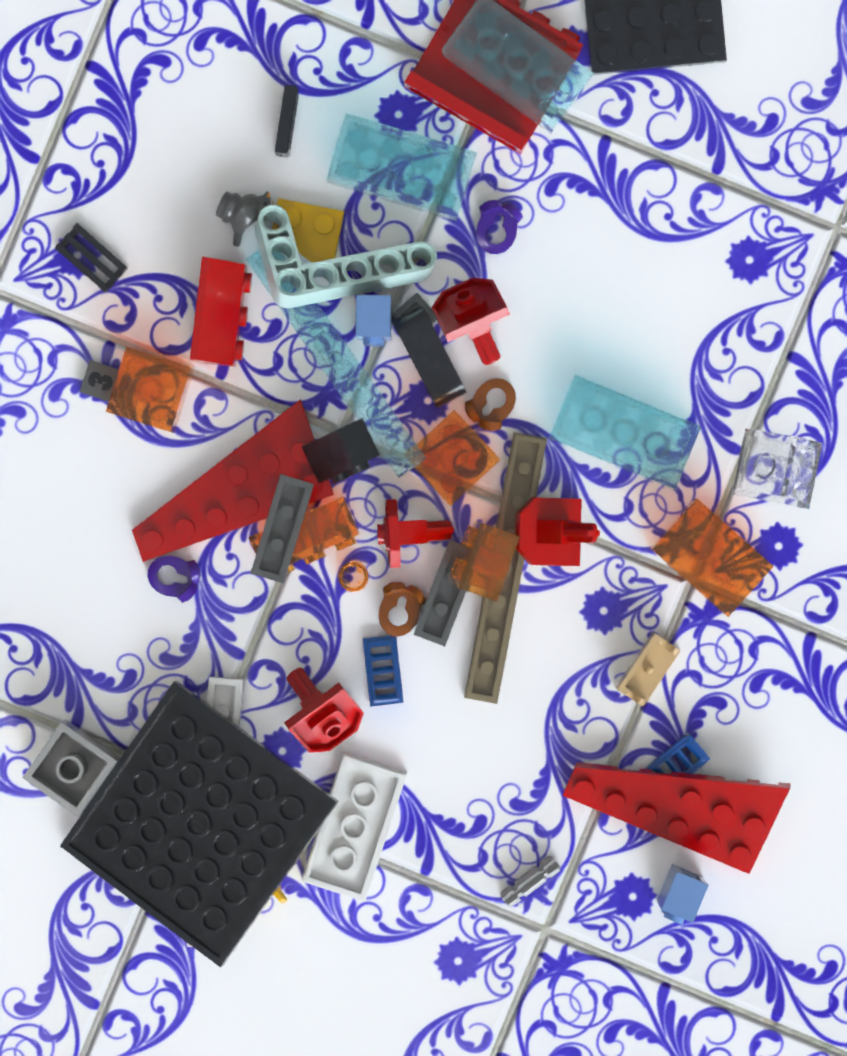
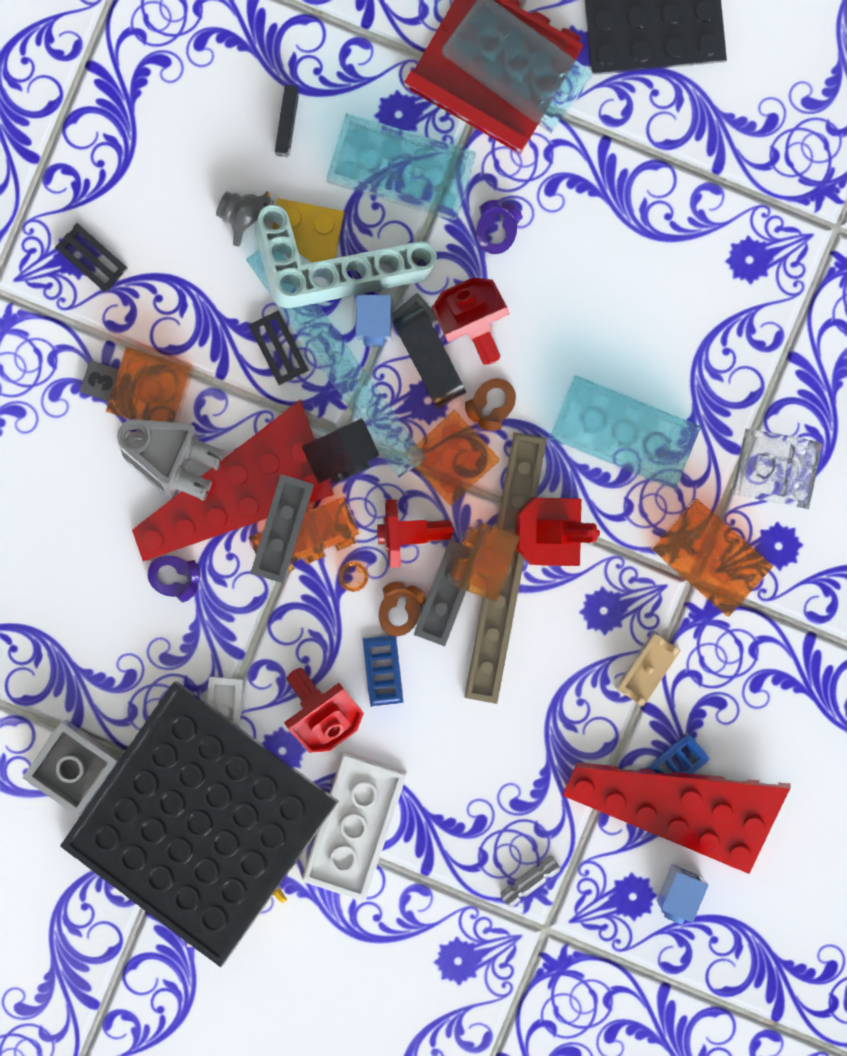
(166, 454): none -> light grey piece
(220, 312): red slope -> none
(291, 373): none -> black tile

